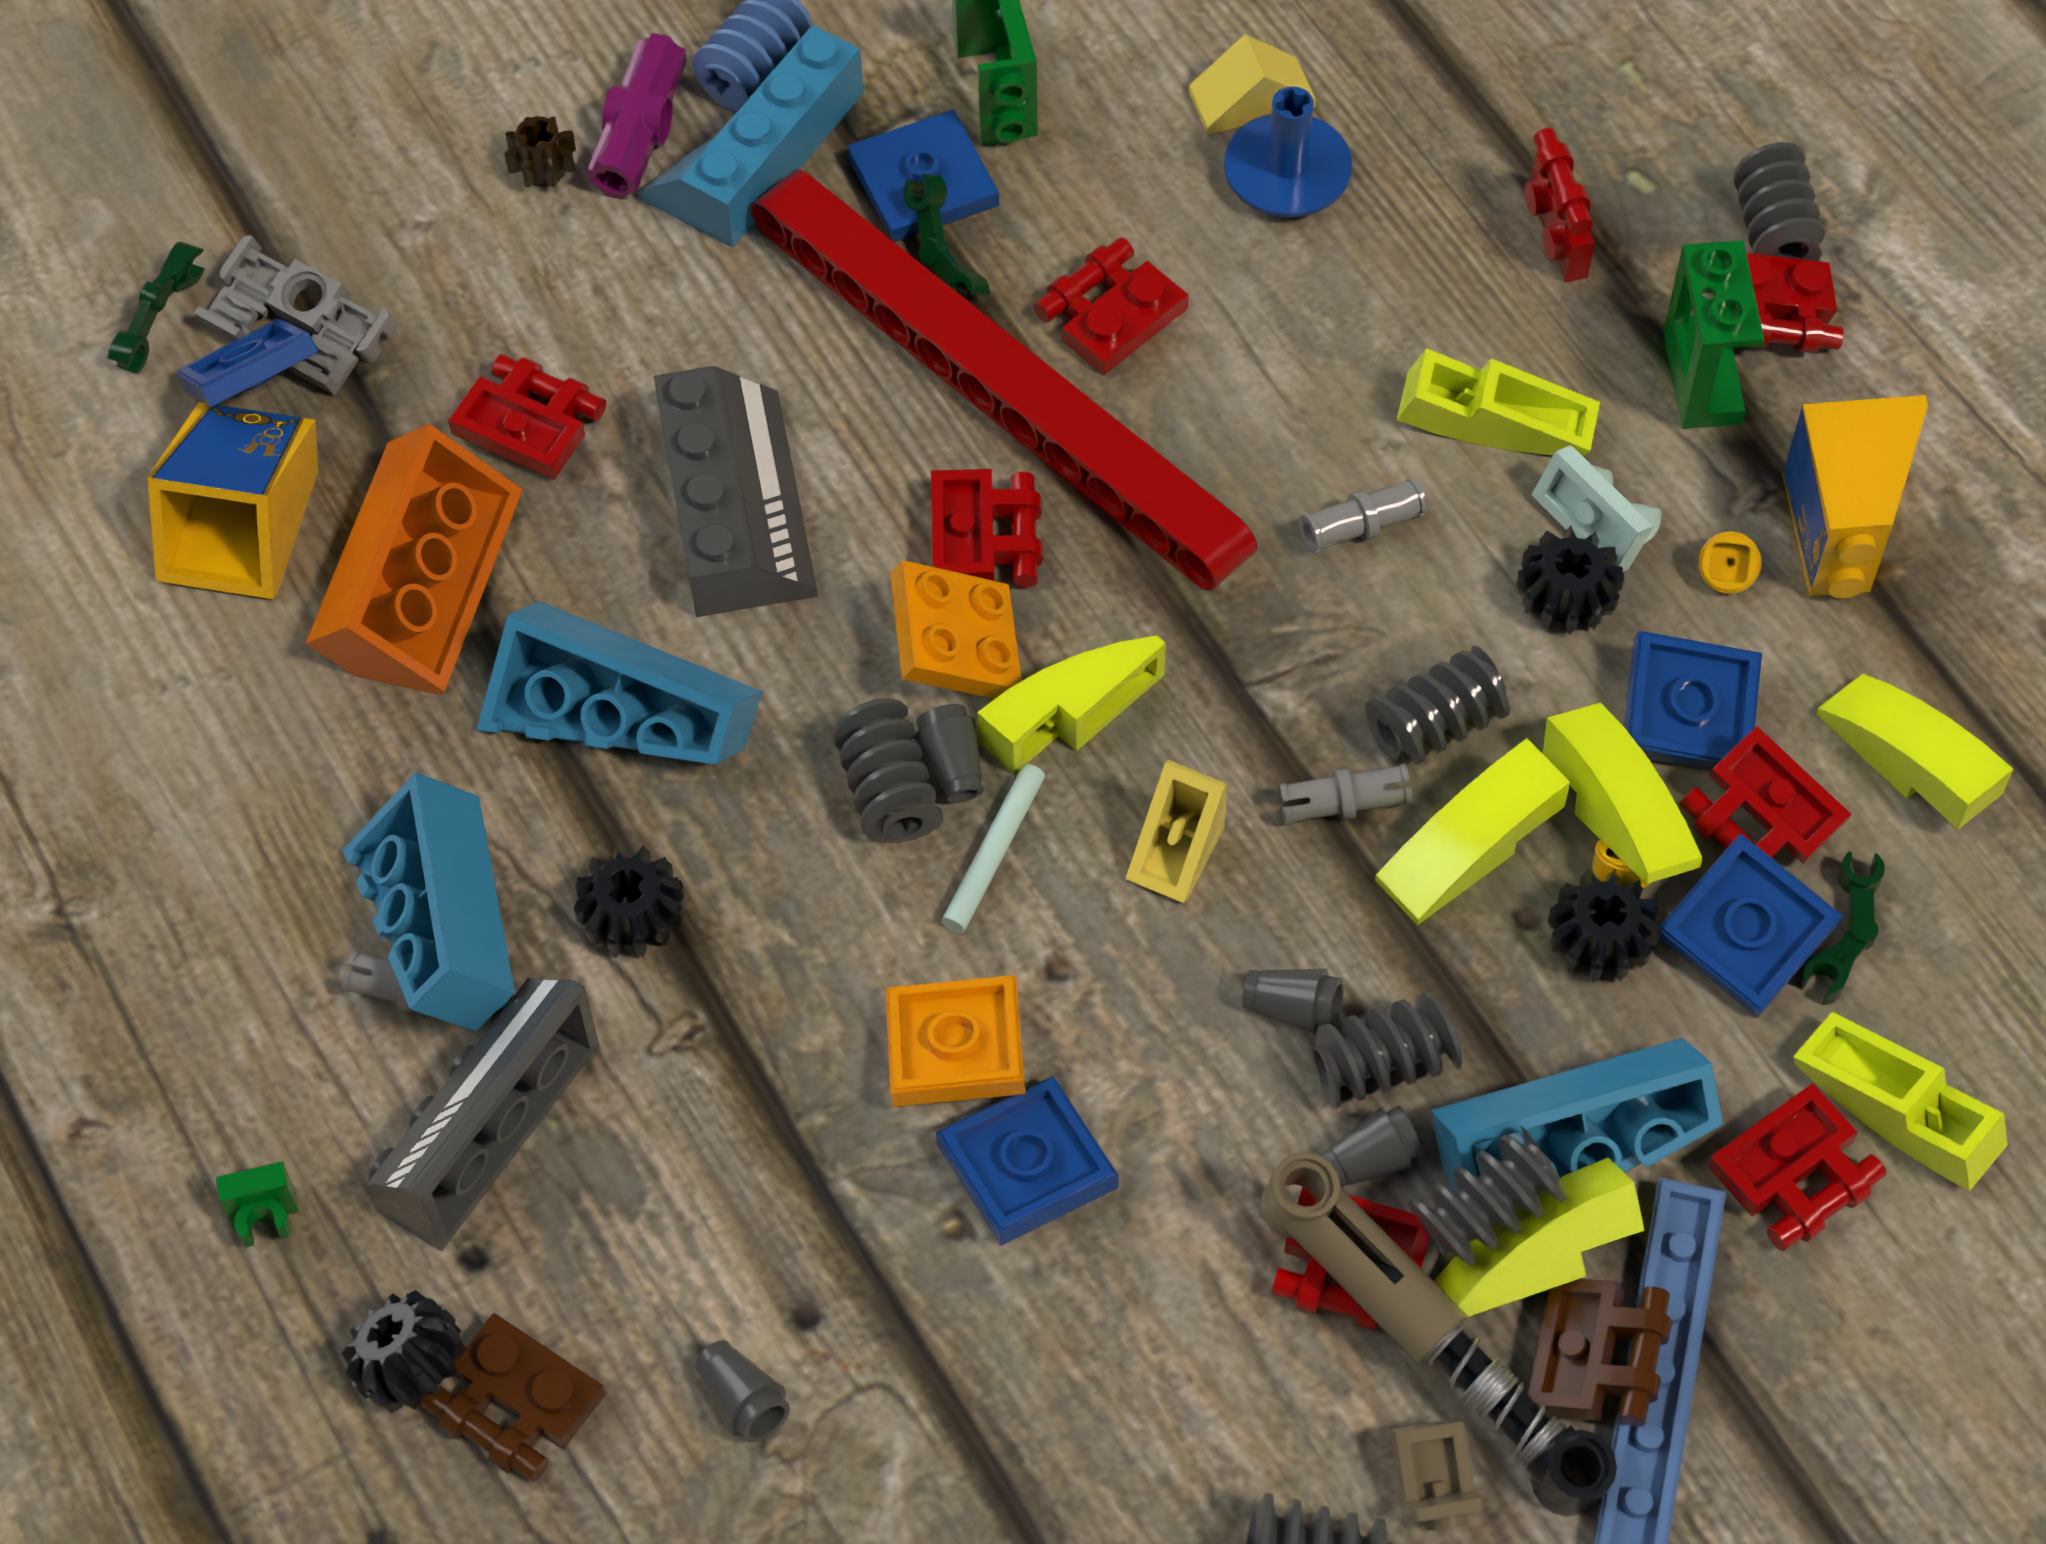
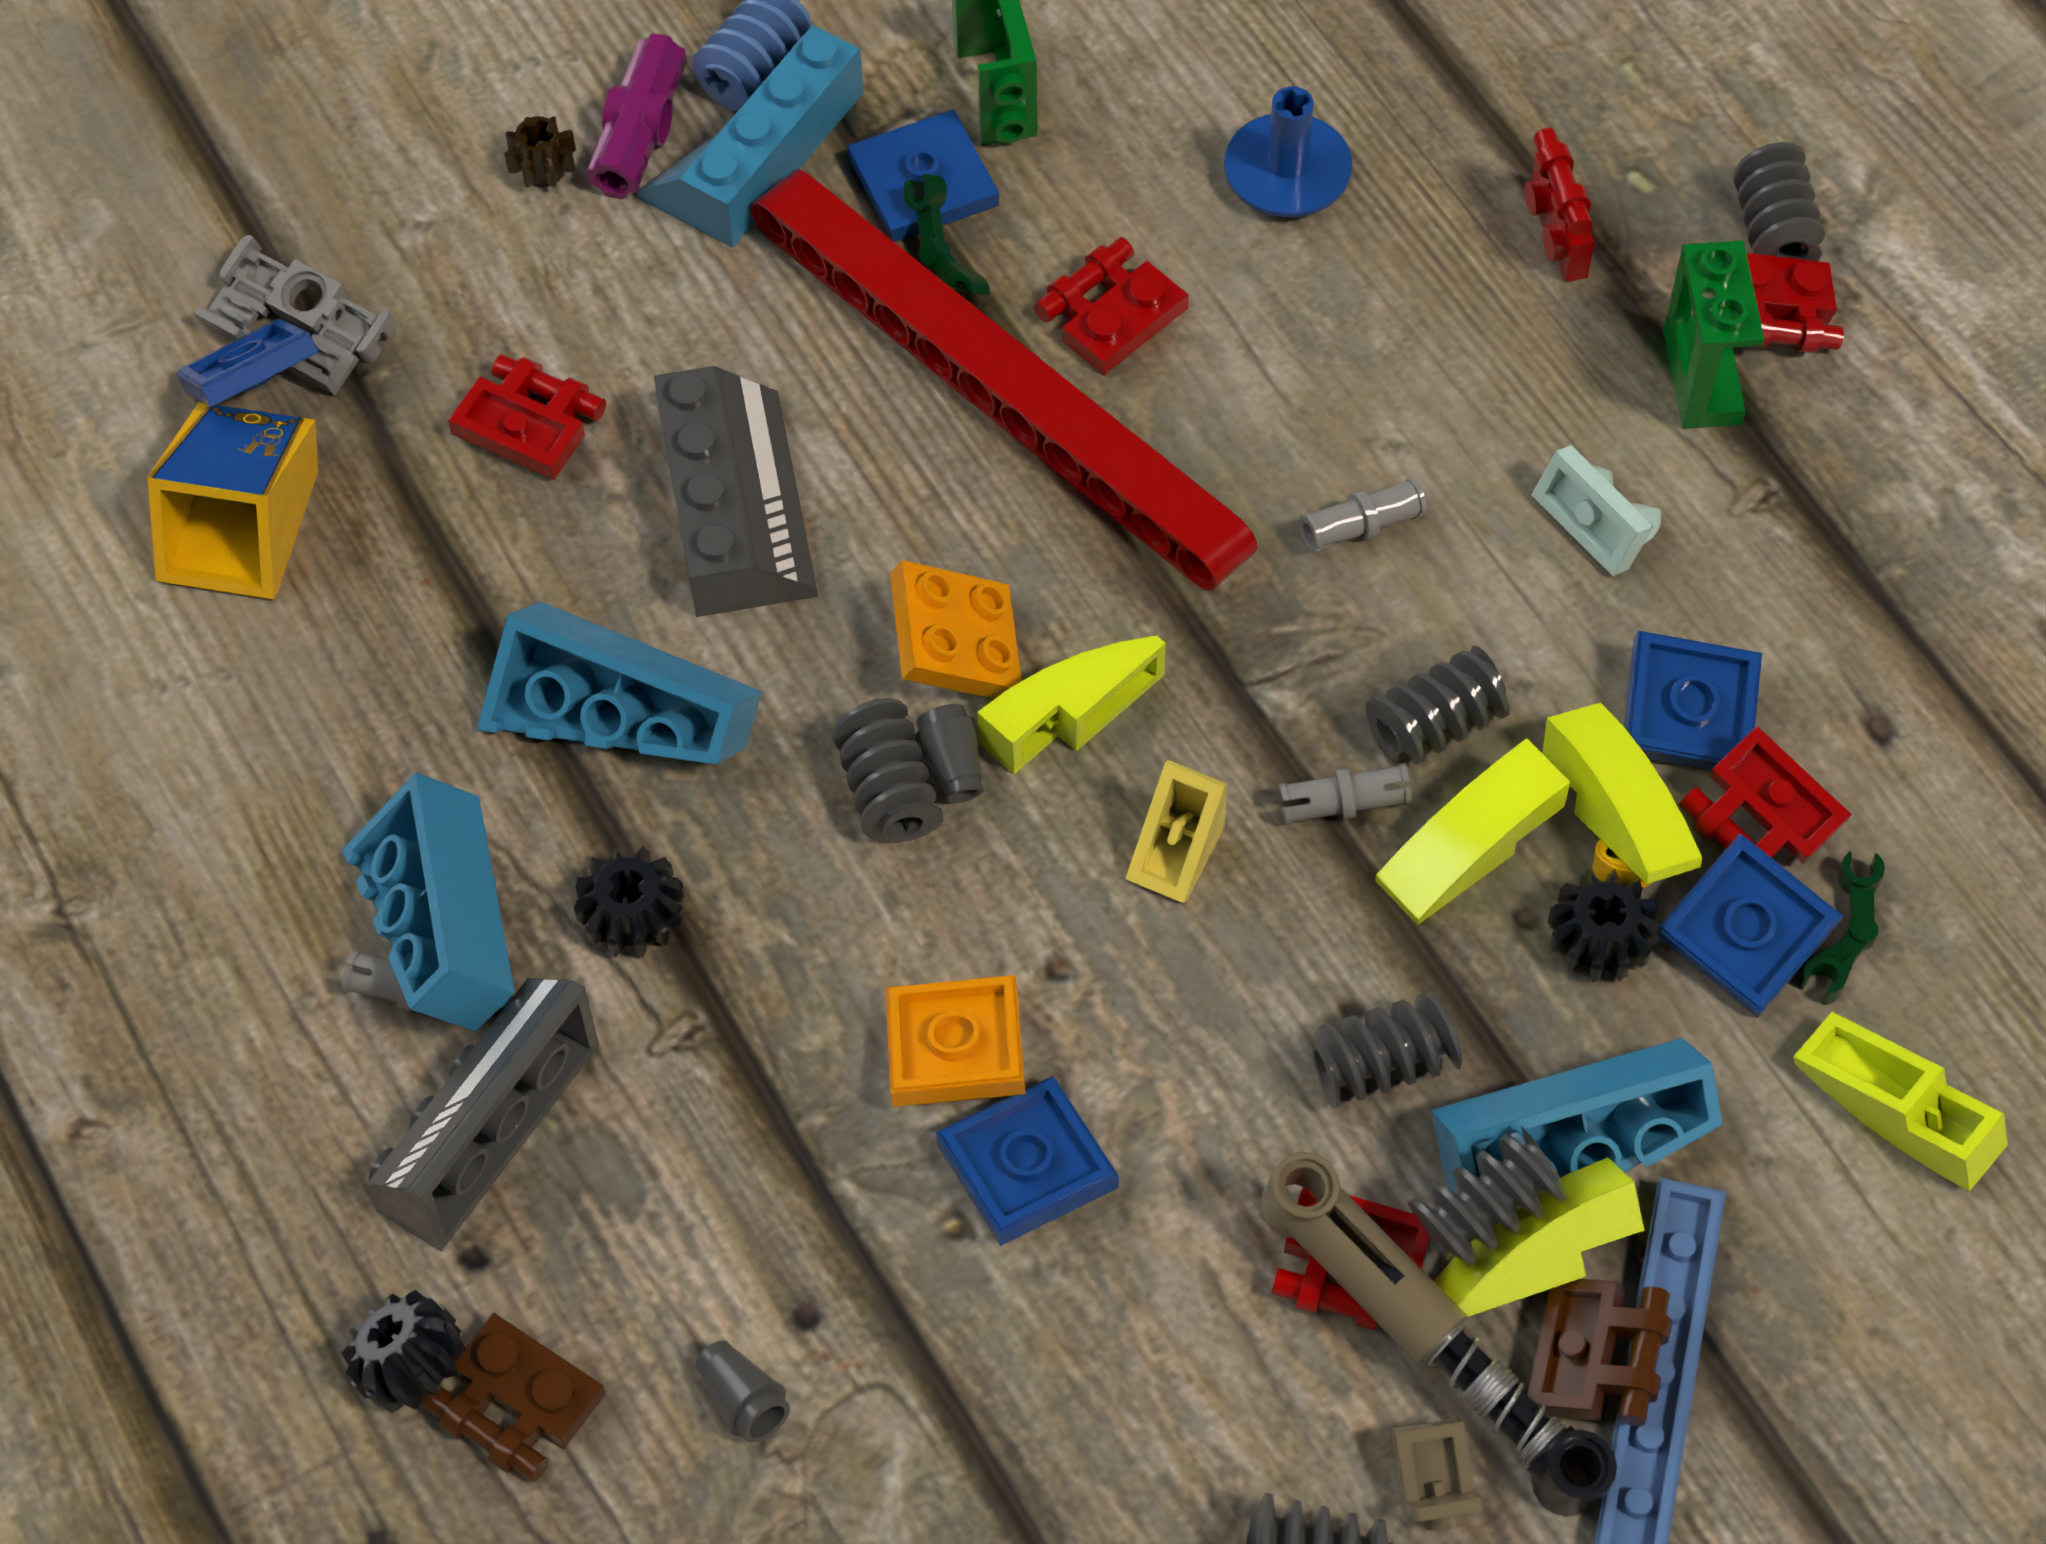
(177, 273): dark green piece -> none
(258, 1196): green tile -> none
(415, 563): orange slope -> none
(963, 524): red plate -> none
(993, 848): light aqua bar -> none
(1243, 84): light yellow slope -> none
(1295, 996): dark grey cone -> none
(1375, 1147): dark grey cone -> none
(1495, 406): neon yellow slope -> none
(1570, 580): black gear -> none
(1730, 562): yellow tile -> none
(1783, 1151): red plate -> none
(1847, 486): yellow slope -> none
(1917, 748): neon yellow slope -> none

